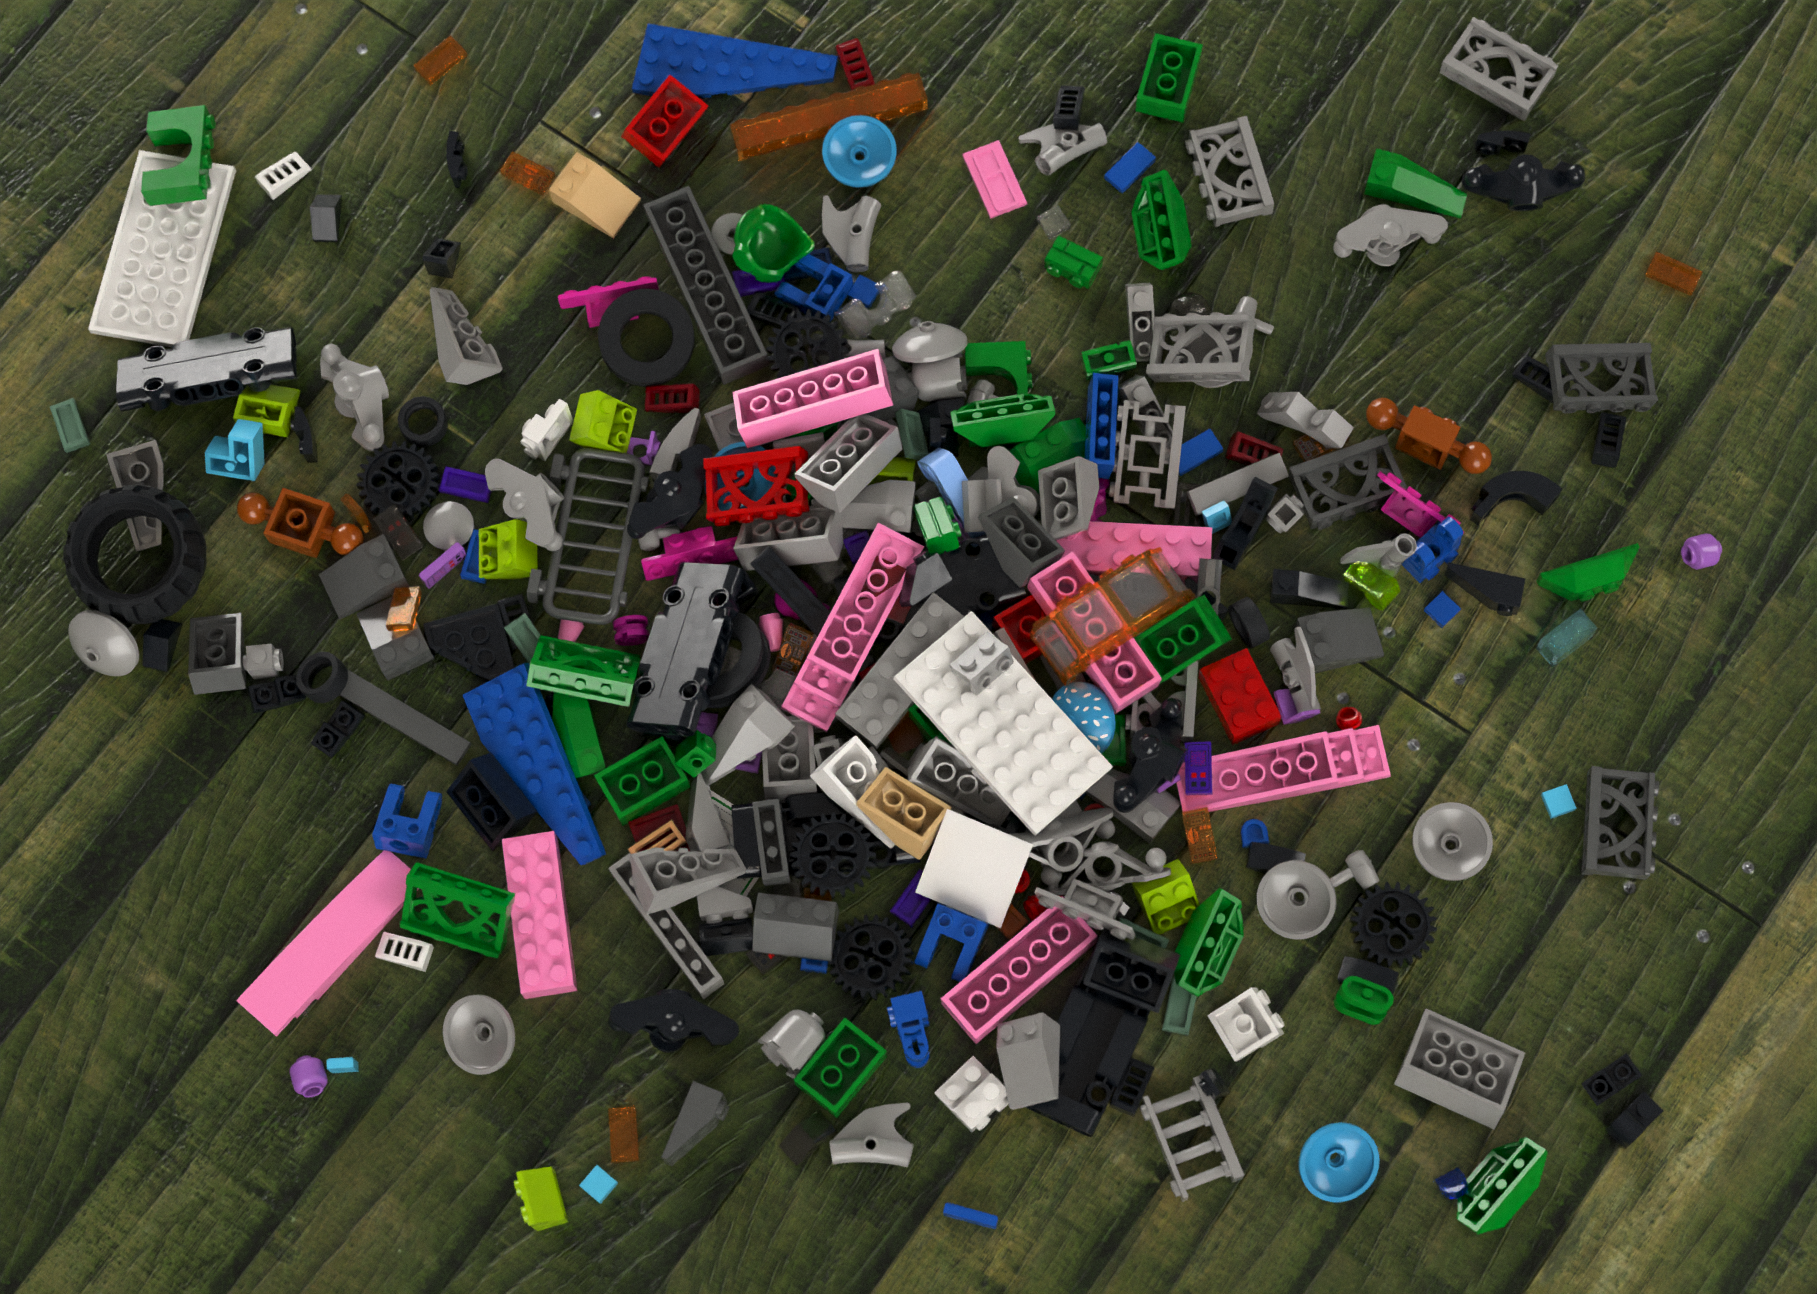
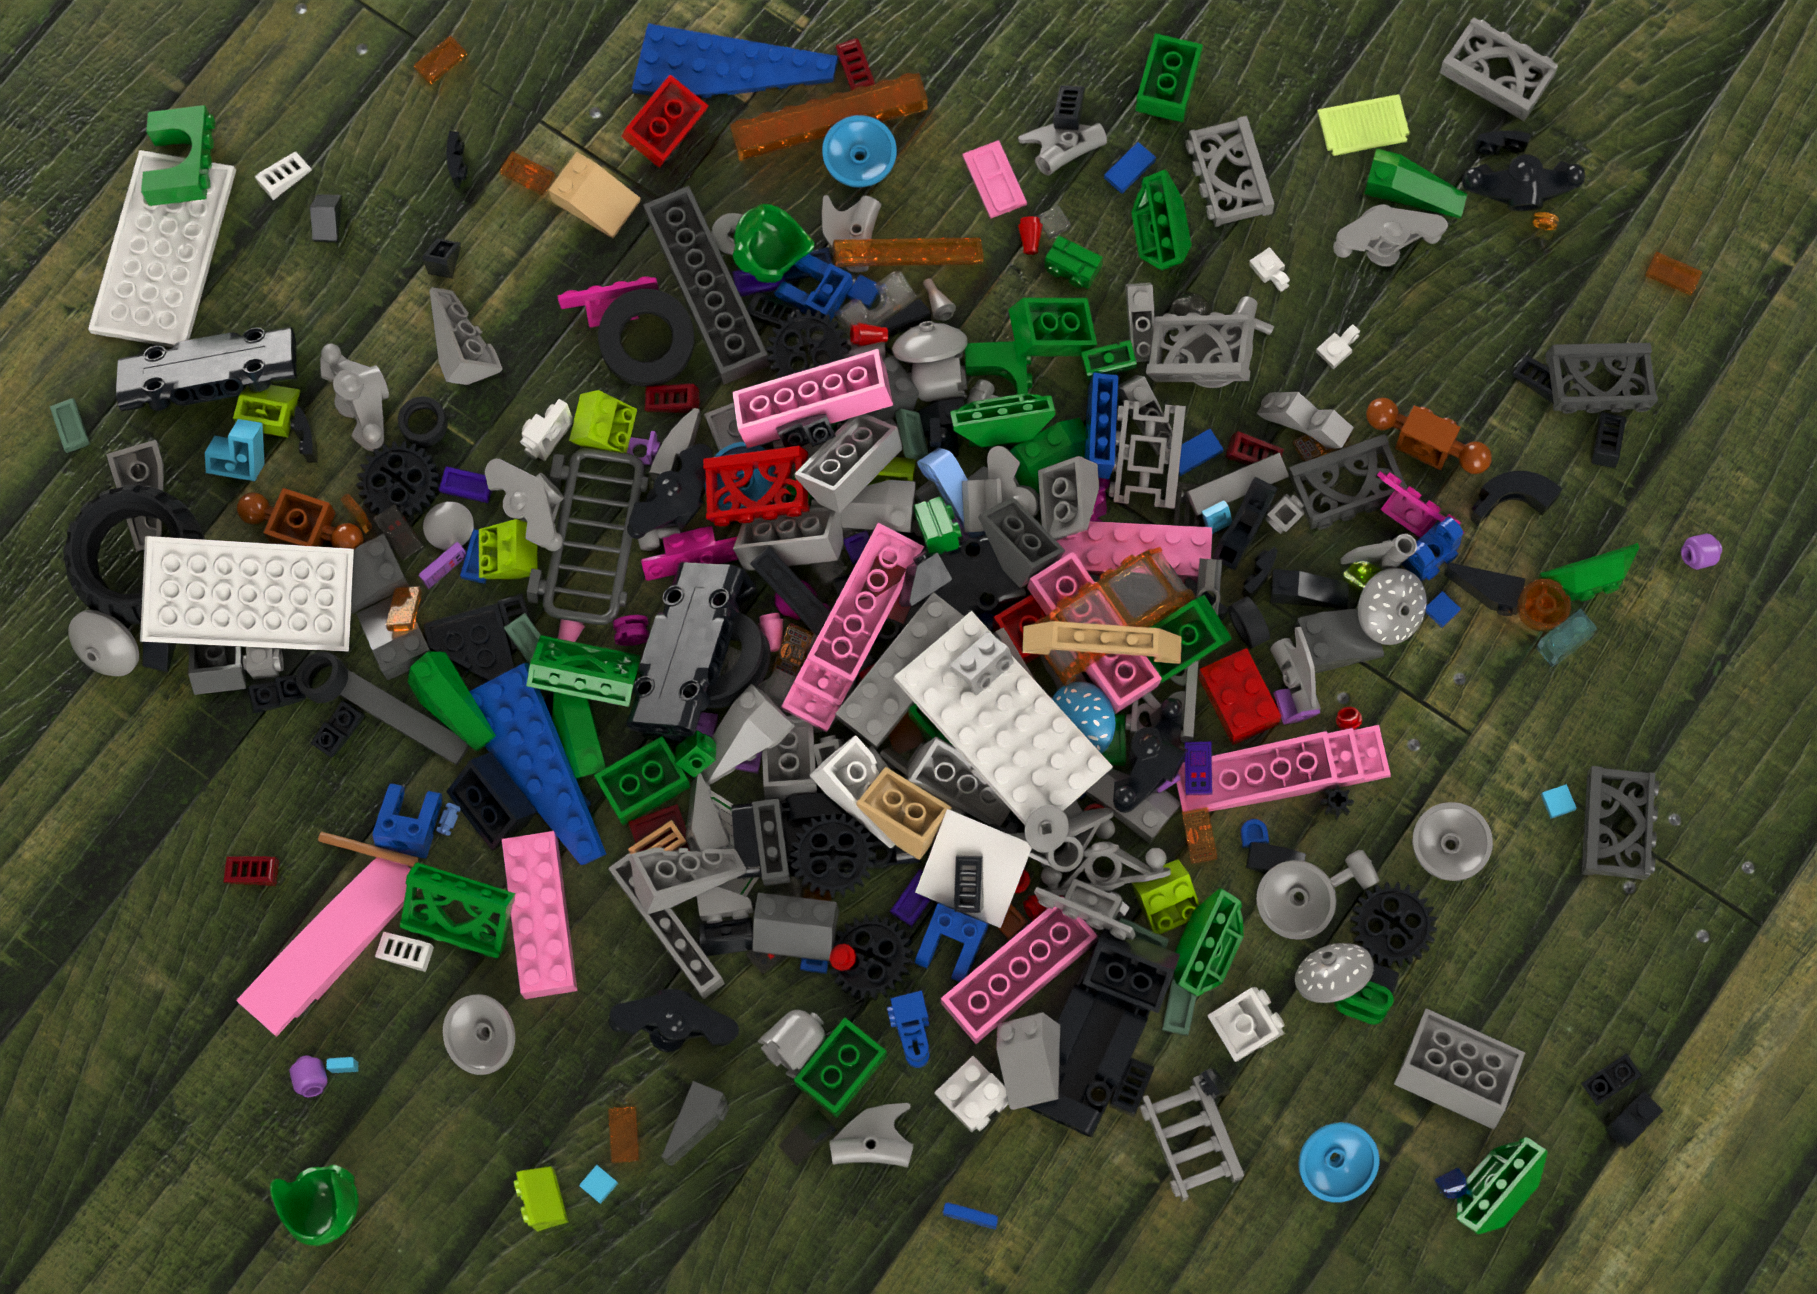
(246, 594): none -> white plate
(271, 872): none -> dark red slope
(317, 1204): none -> green piece
(367, 849): none -> medium nougat bar
(448, 698): none -> green wedge
(448, 819): none -> medium blue piece
(806, 430): none -> black slope
(842, 957): none -> red plate
(867, 334): none -> red cone
(907, 252): none -> clear orange plate
(907, 318): none -> black slope
(941, 306): none -> light grey cone
(959, 895): none -> black slope
(1030, 233): none -> red cone
(1052, 326): none -> green brick
(1056, 829): none -> light grey piece
(1102, 639): none -> tan slope
(1263, 568): none -> black slope
(1269, 267): none -> white plate
(1334, 972): none -> light grey dish
(1337, 348): none -> white plate
(1342, 798): none -> black gear
(1364, 125): none -> yellowish green window
(1382, 604): none -> light grey dish
(1543, 605): none -> clear orange cylinder
(1545, 221): none -> clear orange tile

